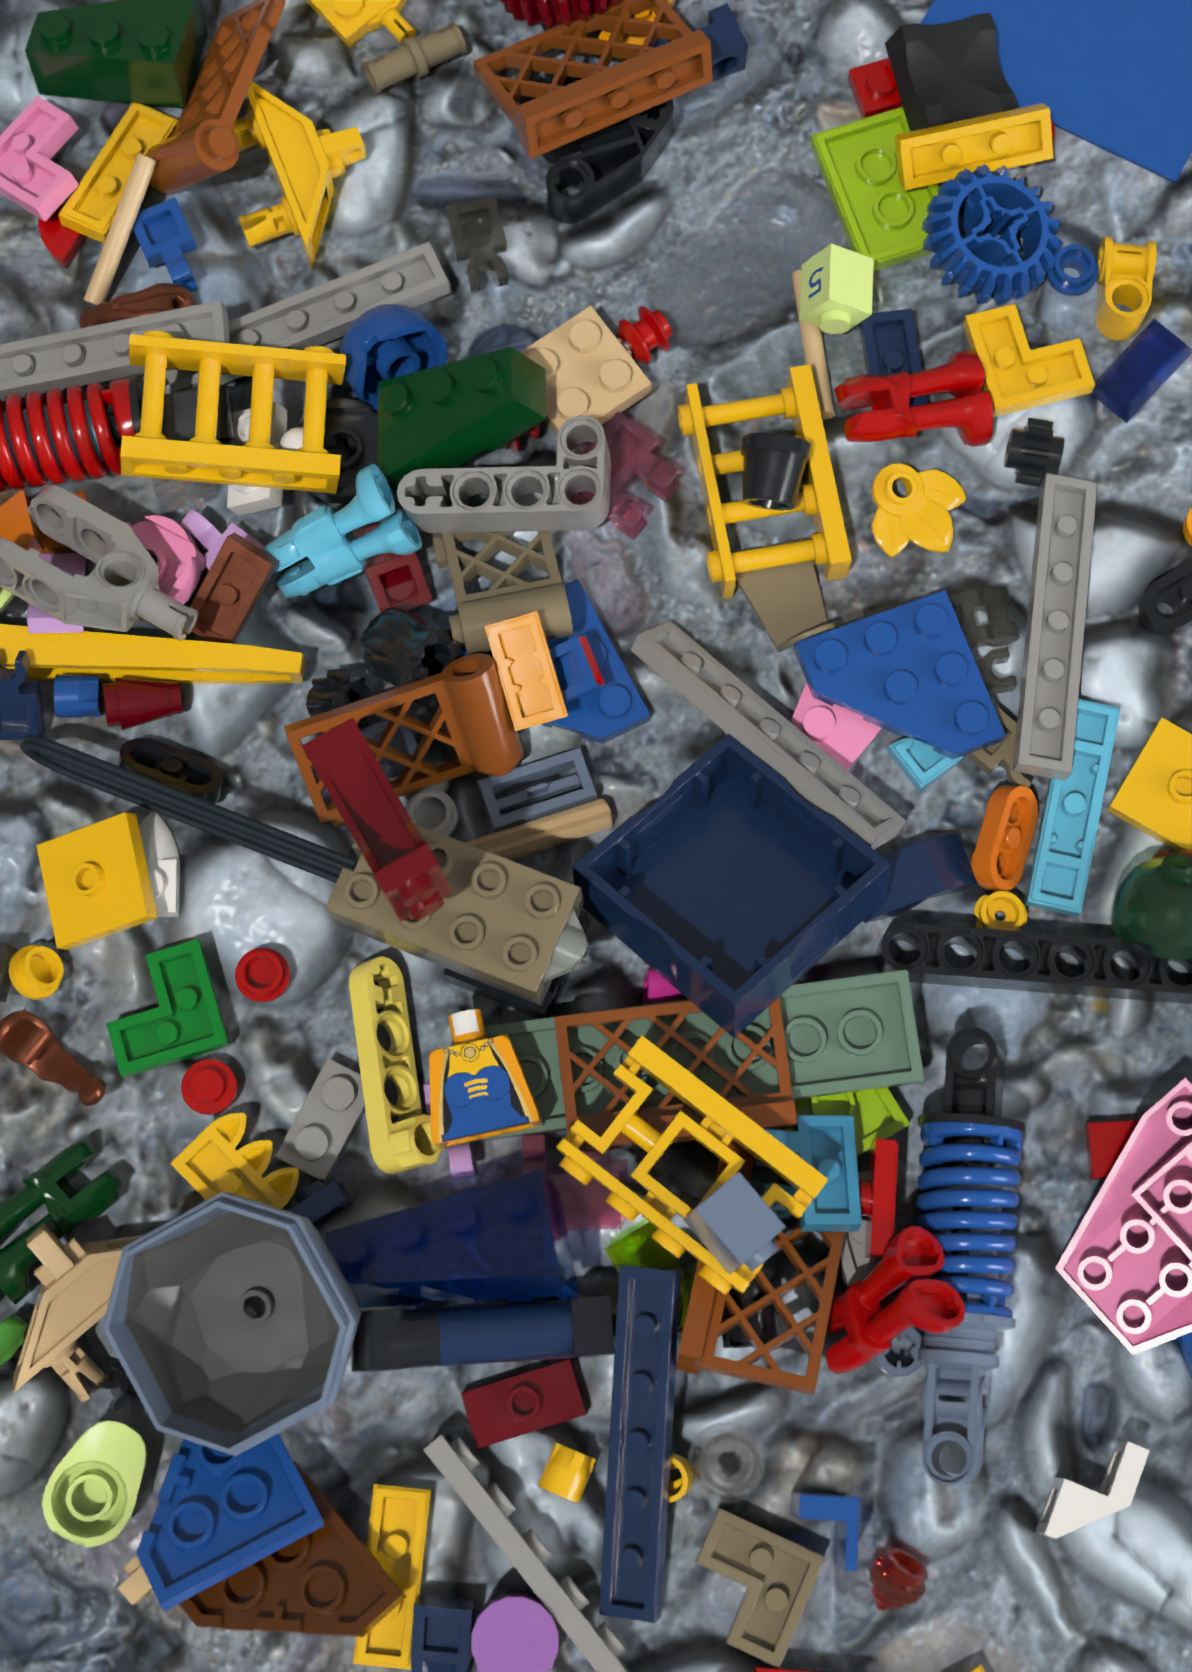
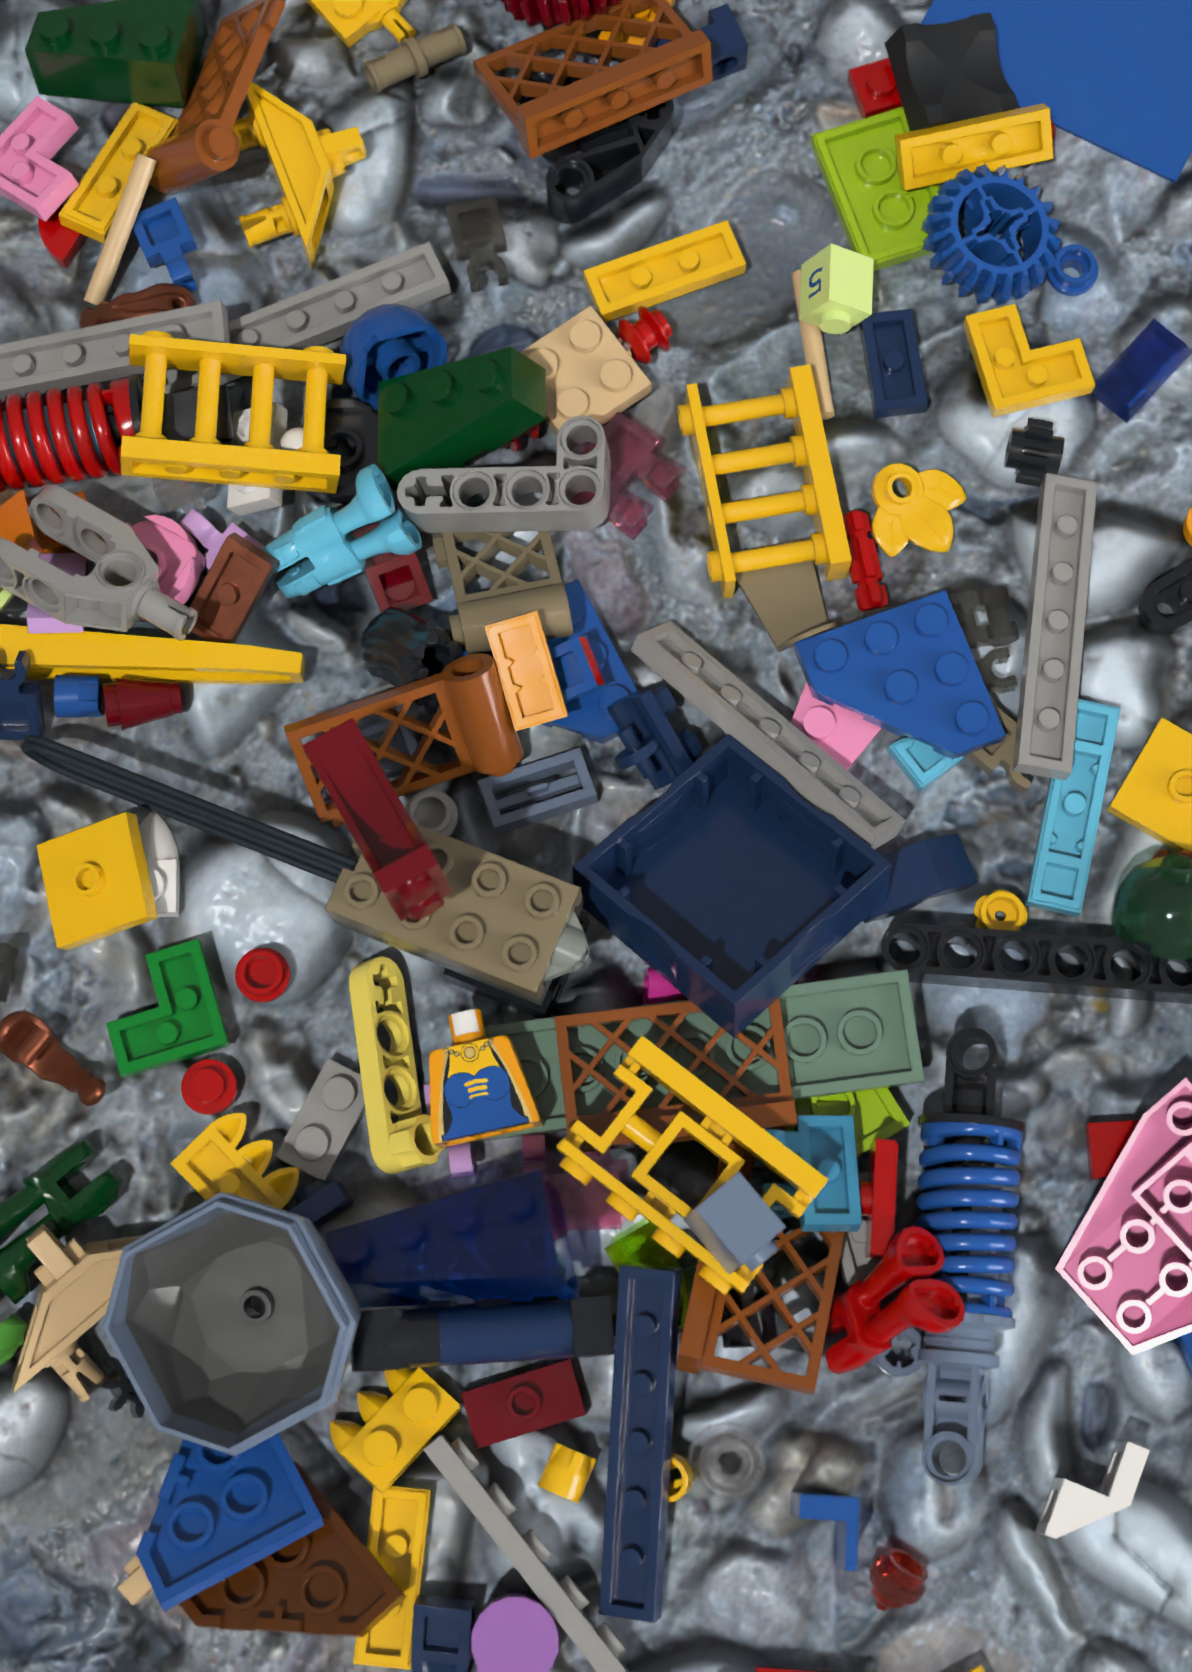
(36, 971): yellow plate -> none
(96, 1484): yellowish green piece -> none
(172, 767): black plate -> none
(335, 692): black gear -> none
(394, 1426): none -> yellow plate
(547, 830): tan axle -> none
(650, 738): none -> dark blue hips
(664, 271): none -> yellow plate
(773, 469): black piece -> none
(776, 1577): dark tan plate -> none
(865, 565): none -> red axle
(894, 417): red piece -> none
(1005, 837): orange plate -> none
(1123, 279): yellow piece -> none

